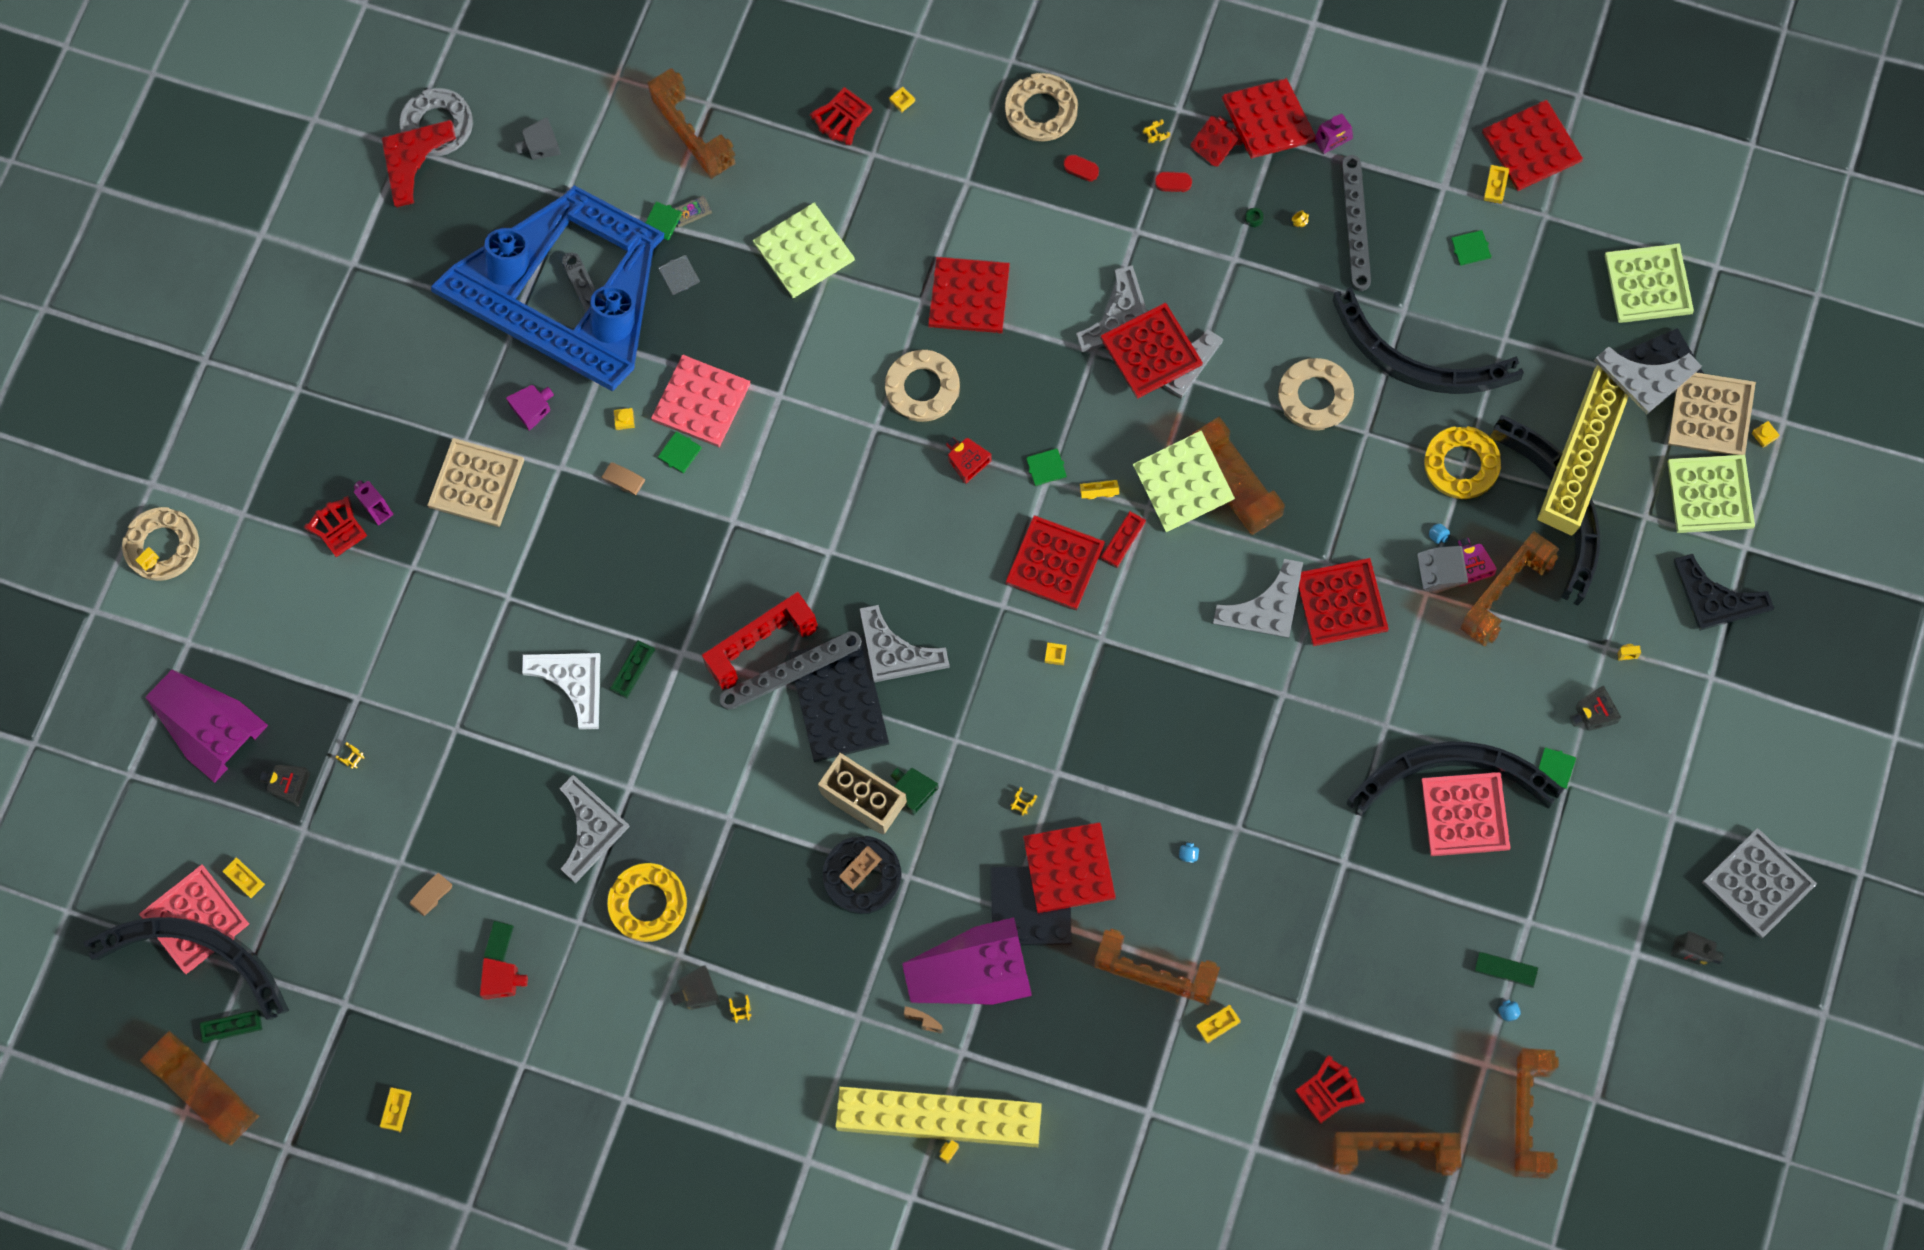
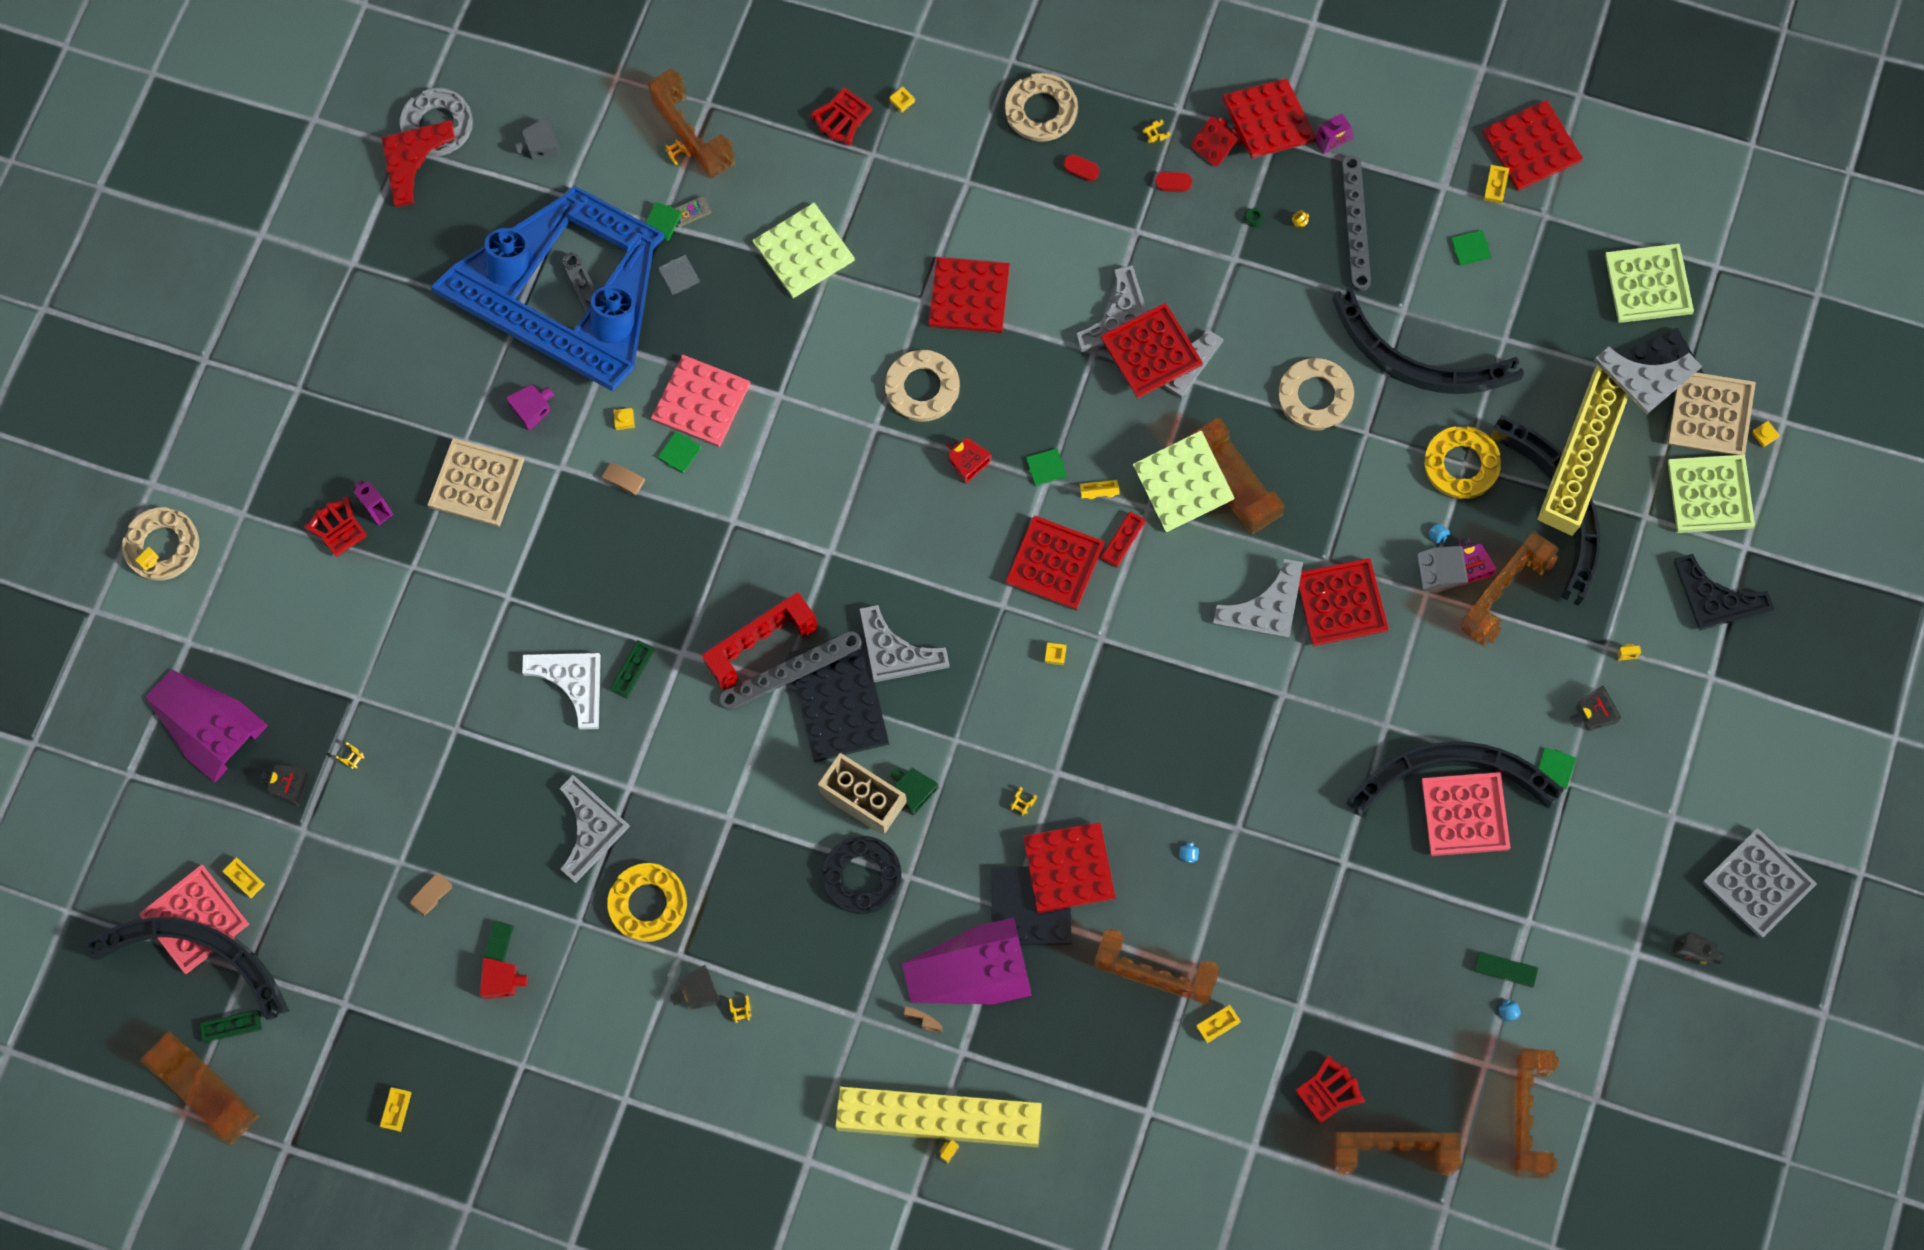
(671, 154): none -> yellow piece
(860, 867): medium nougat slope -> none

